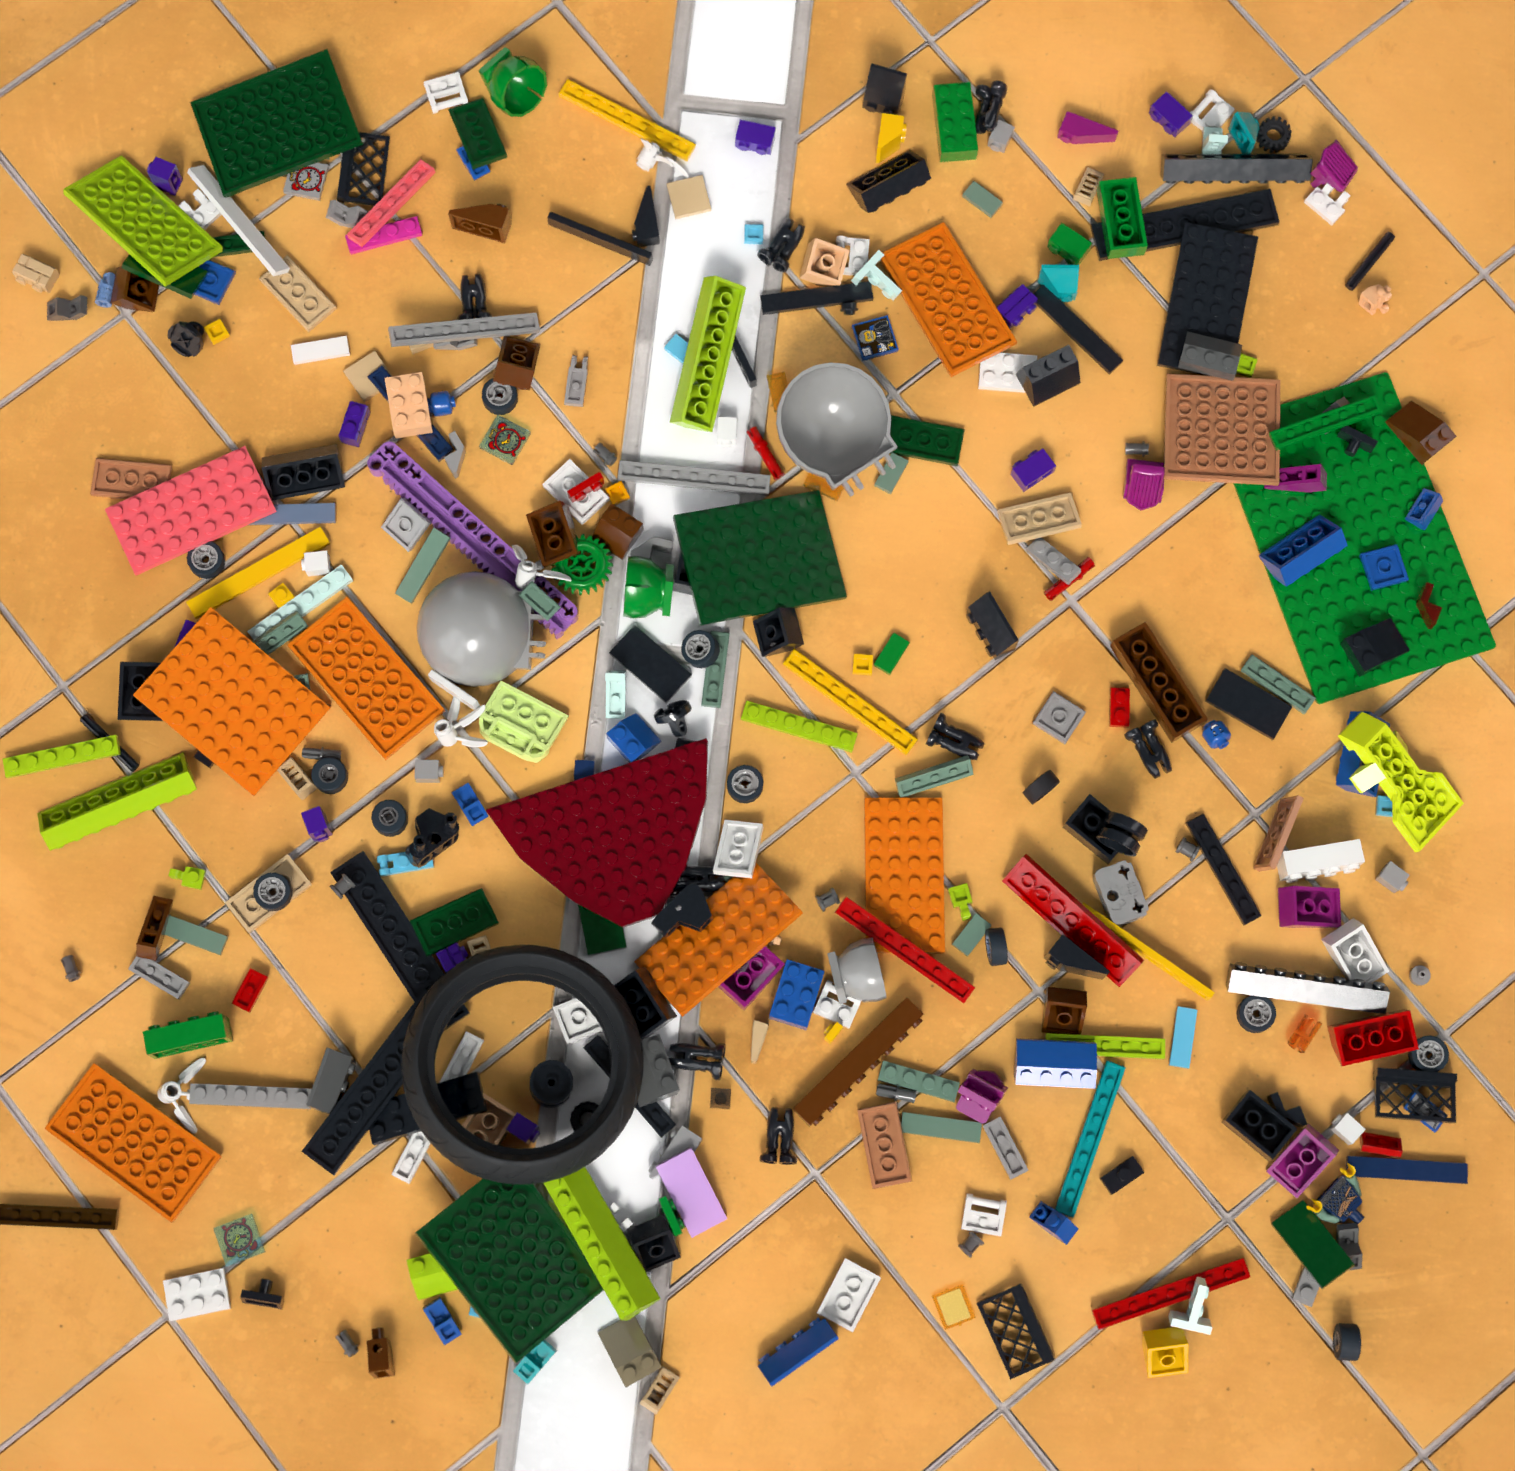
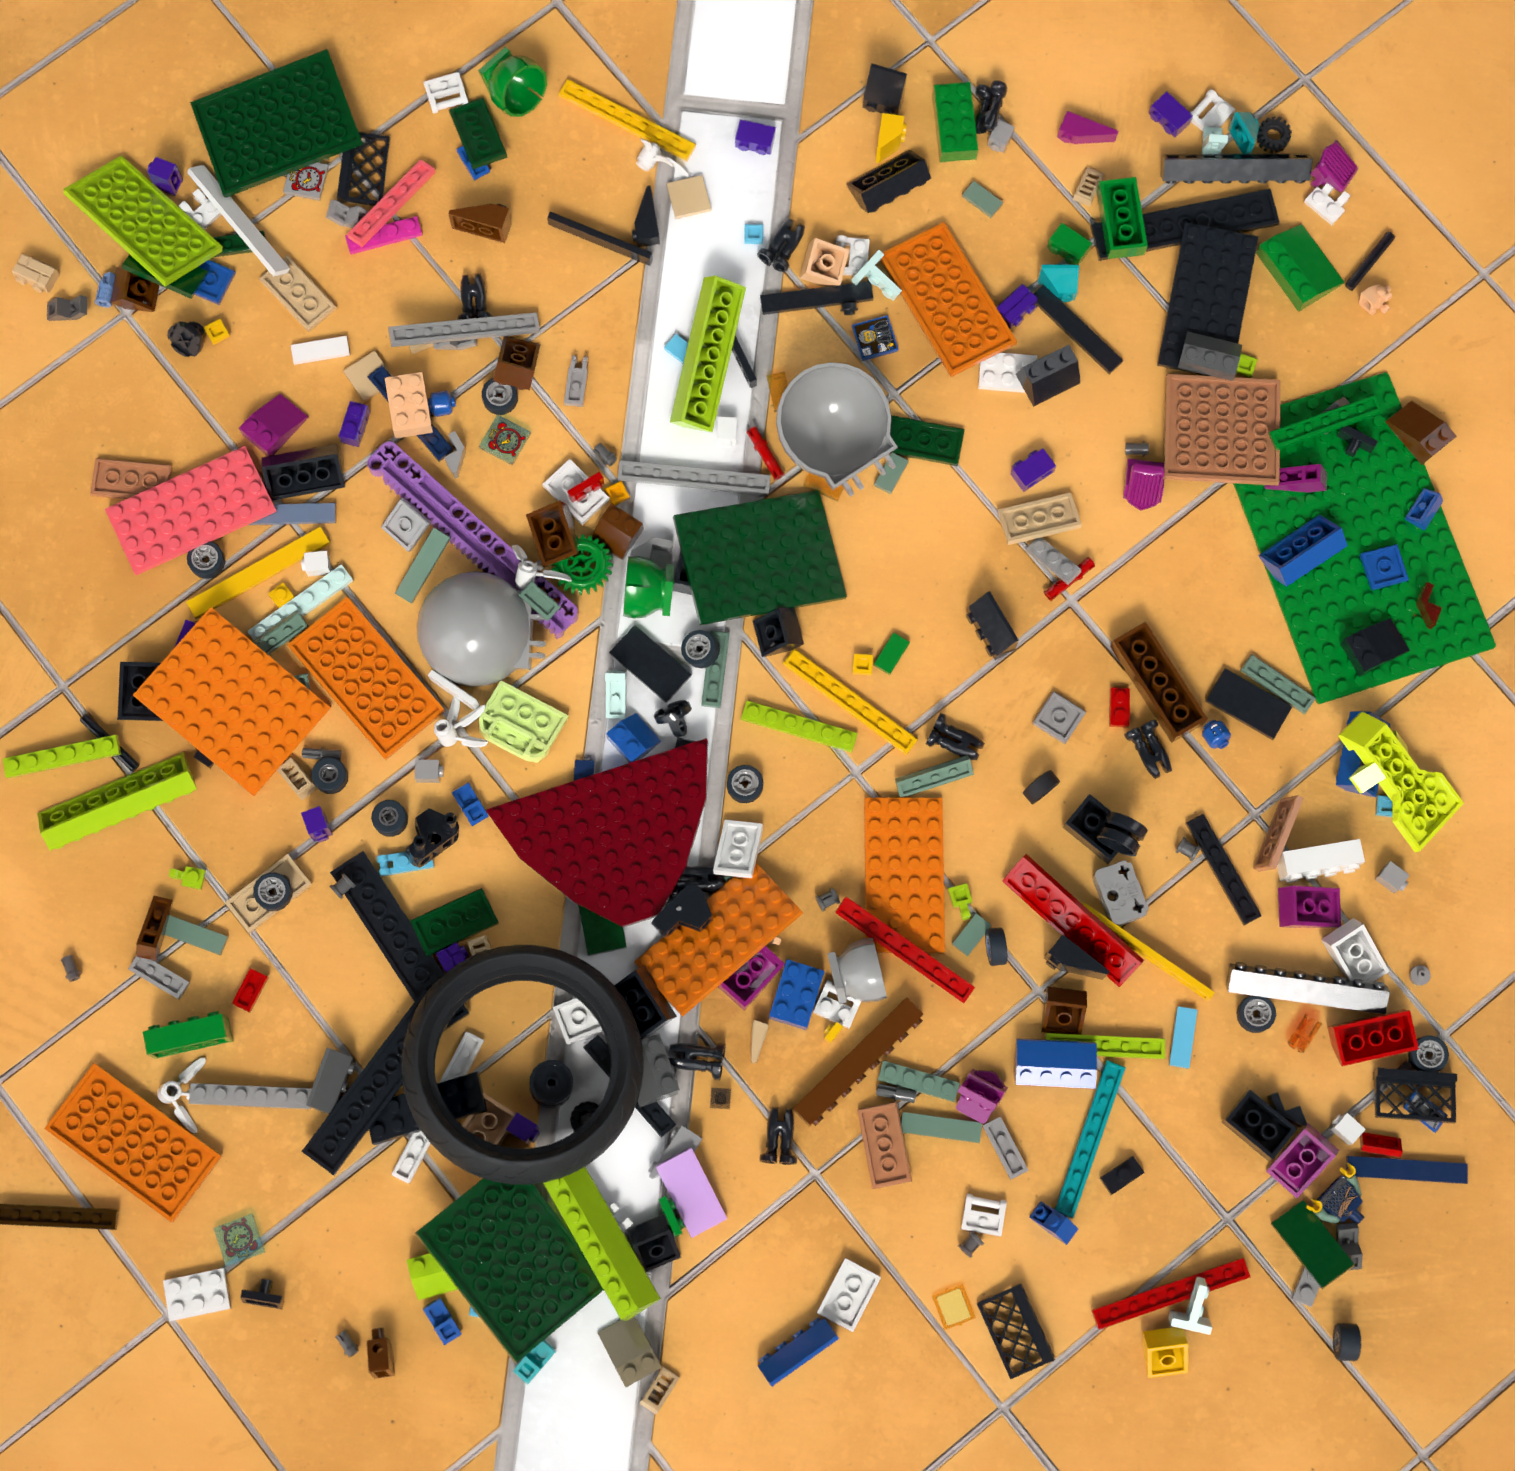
(273, 424): none -> magenta slope
(1299, 266): none -> green slope

